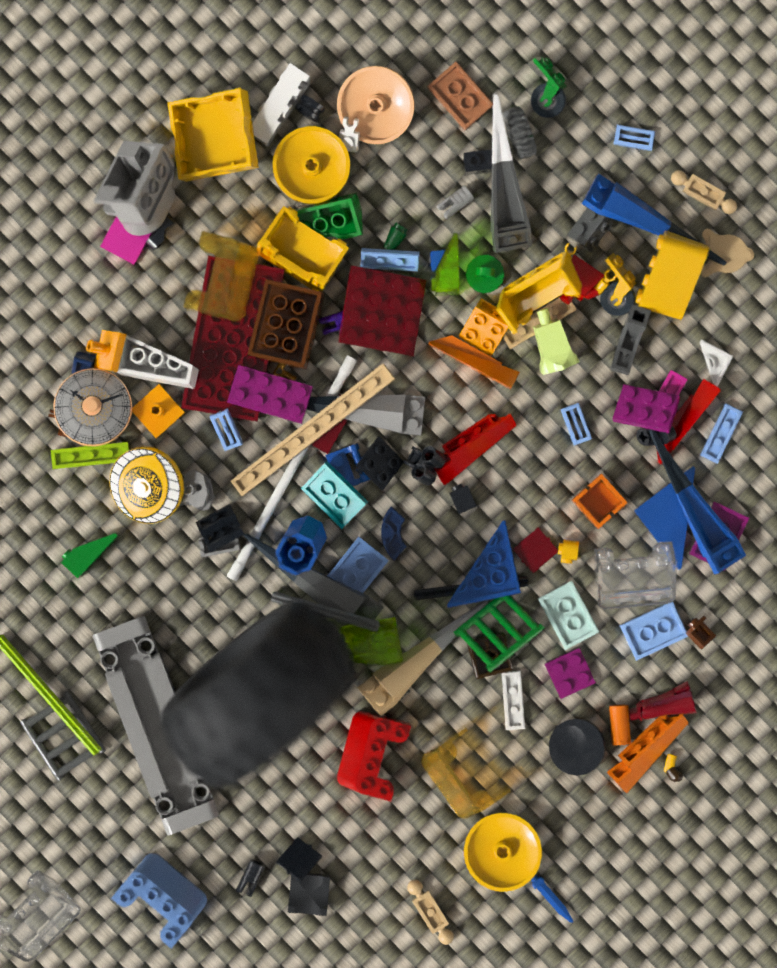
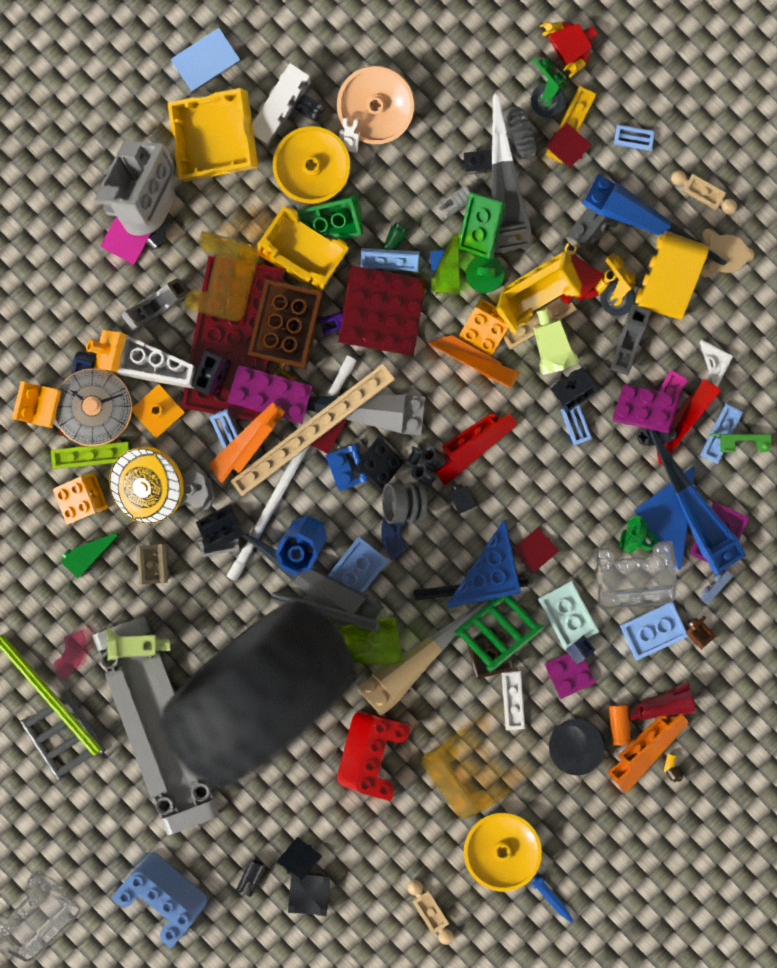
(36, 404): none -> light orange bracket
(72, 654): none -> clear pink tile
(80, 498): none -> light orange bracket
(134, 645): none -> yellowish green piece
(152, 564): none -> dark tan bracket
(155, 305): none -> dark grey arch
(205, 60): none -> light blue tile
(210, 373): none -> black brick
(246, 443): none -> orange wedge
(334, 494): plate -> none
(404, 502): none -> dark grey wheel
(460, 96): nougat tile -> none
(481, 225): none -> green tile
(568, 145): none -> dark red piece
(568, 551): yellow plate -> none
(570, 43): none -> red torso
(570, 398): none -> black brick
(576, 112): none -> yellow tile
(580, 649): none -> dark blue slope
(599, 501): orange piece -> none
(635, 535): none -> green tile
(720, 581): none -> sand blue plate
(727, 441): none -> bright green piece

